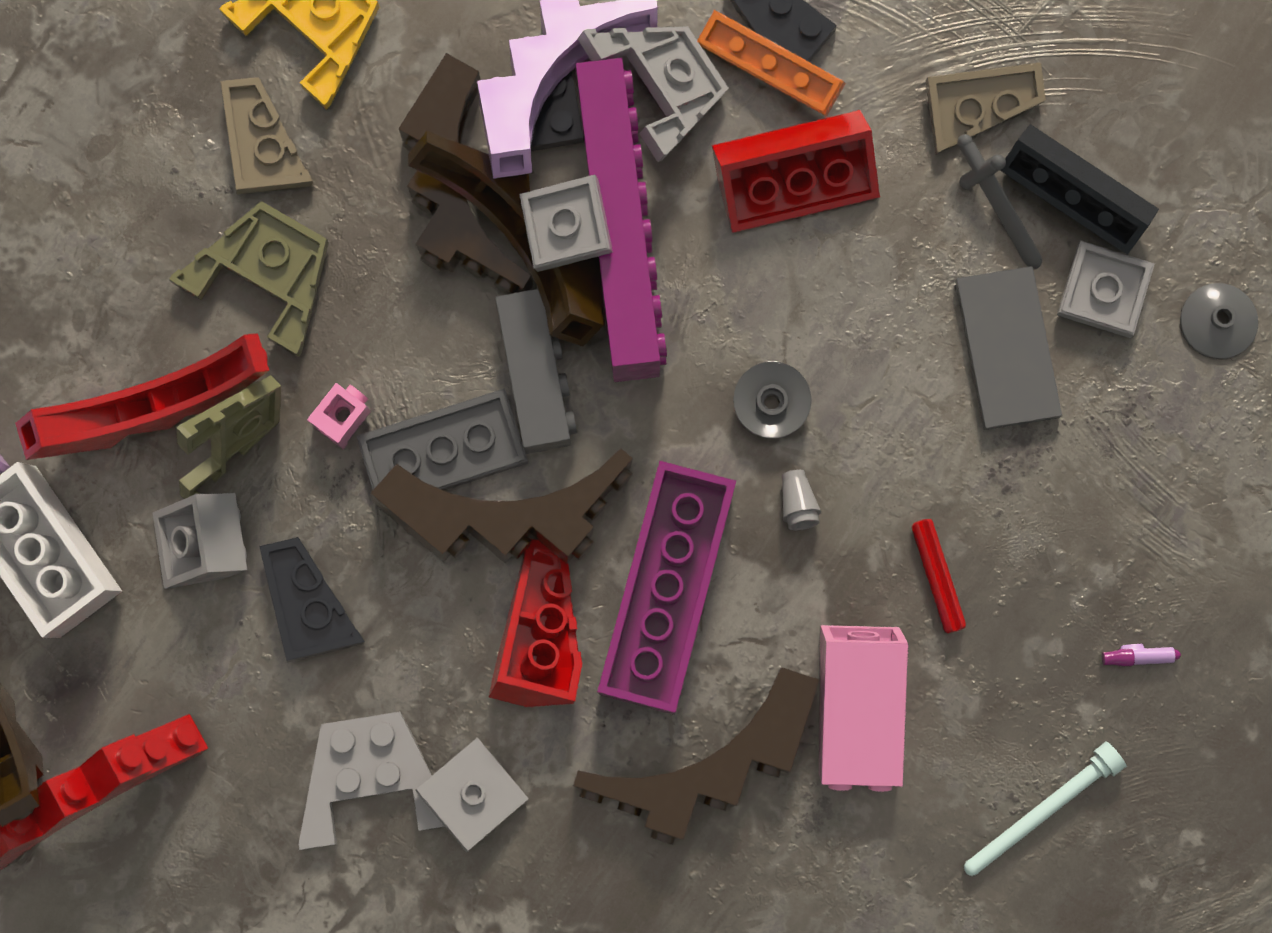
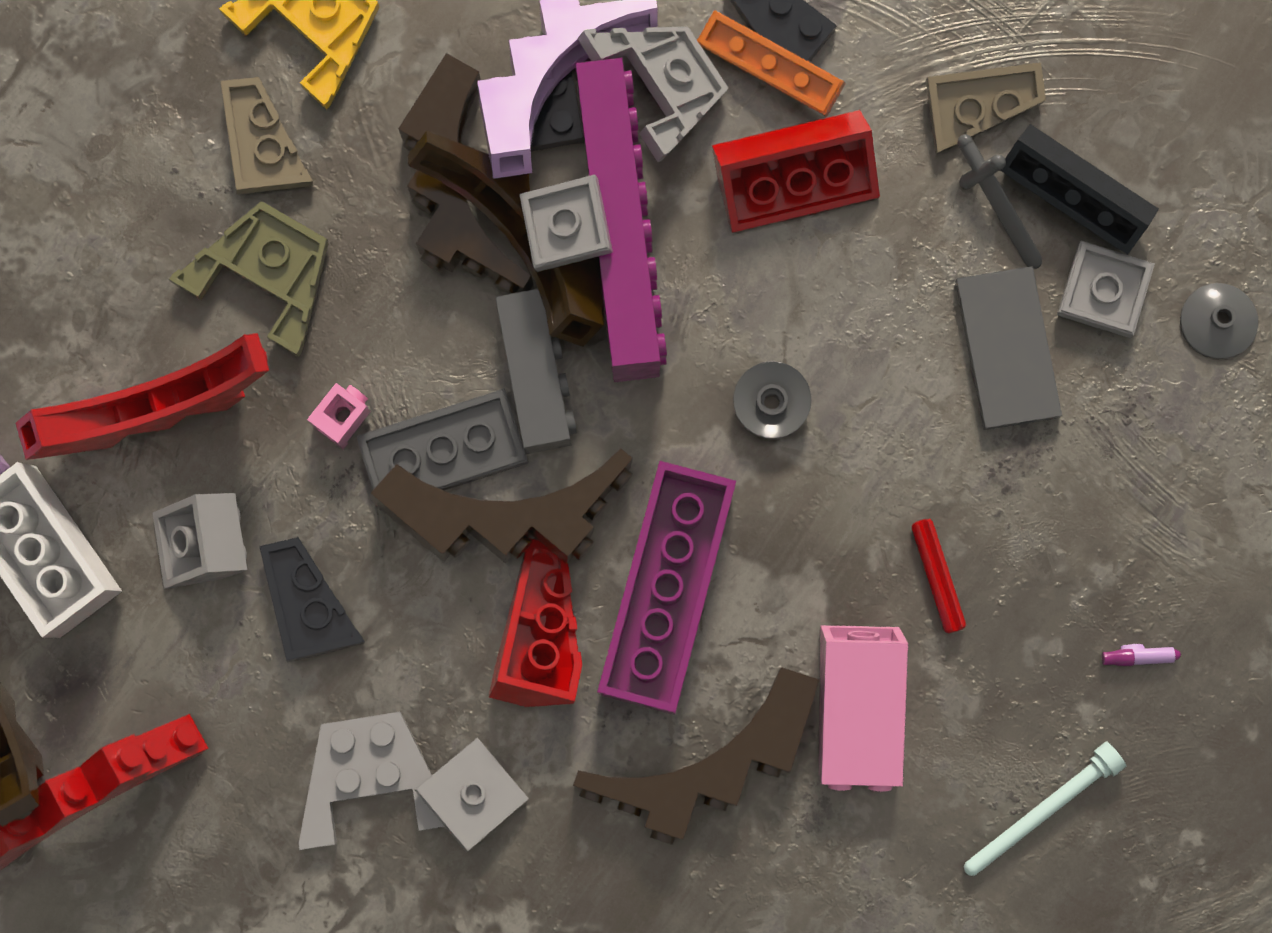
(232, 426): olive wing -> none
(799, 502): light grey cone -> none

